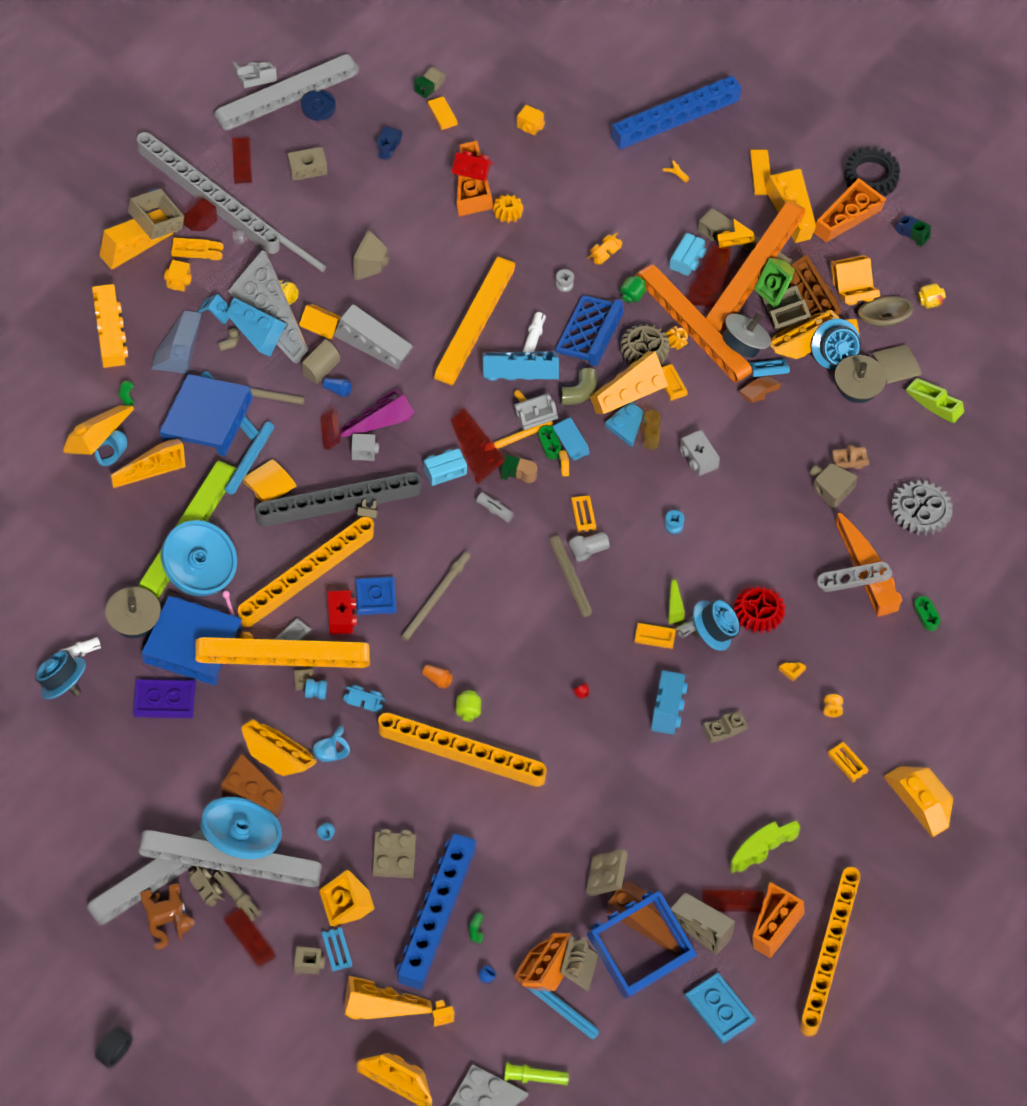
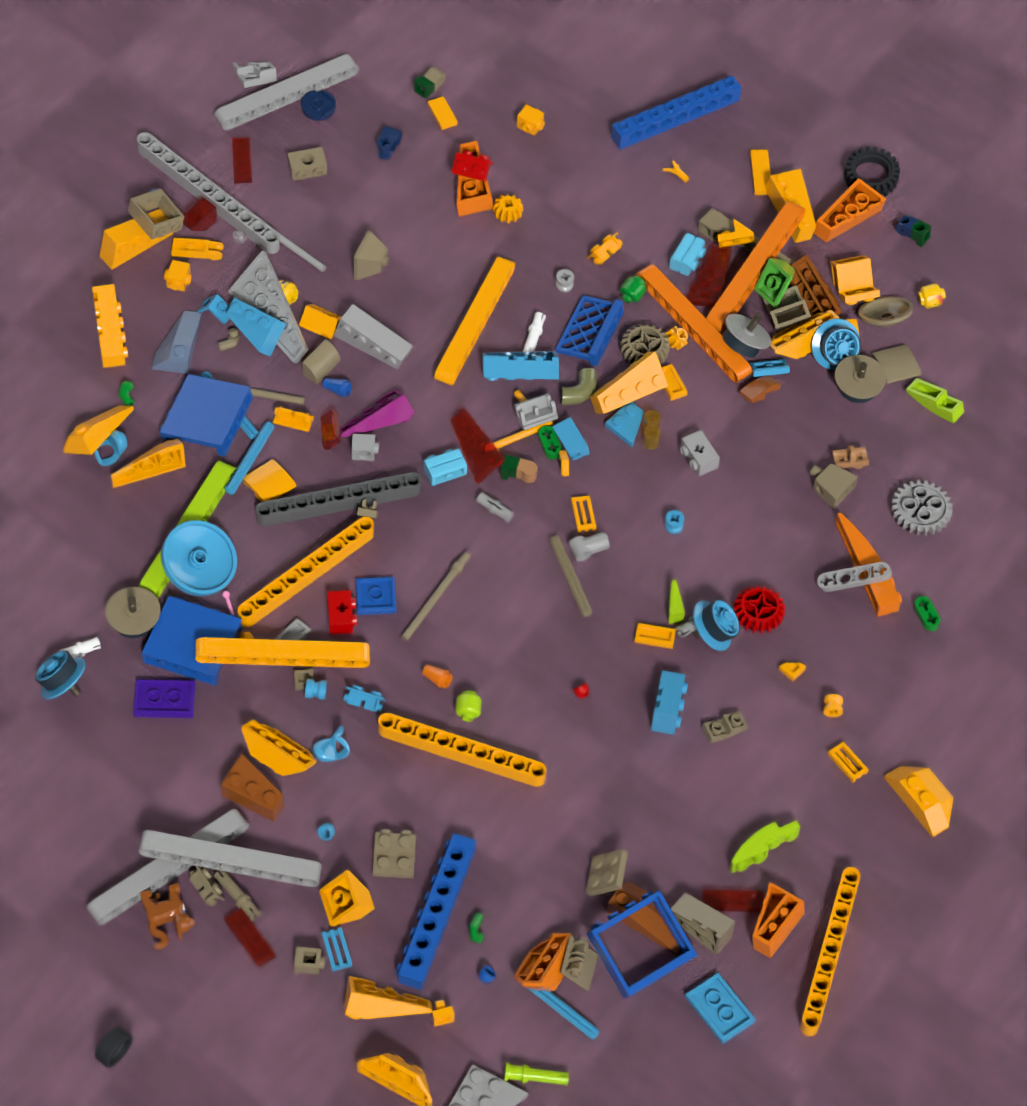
(241, 828): dark azure dish -> none
(293, 419): none -> light orange hinge

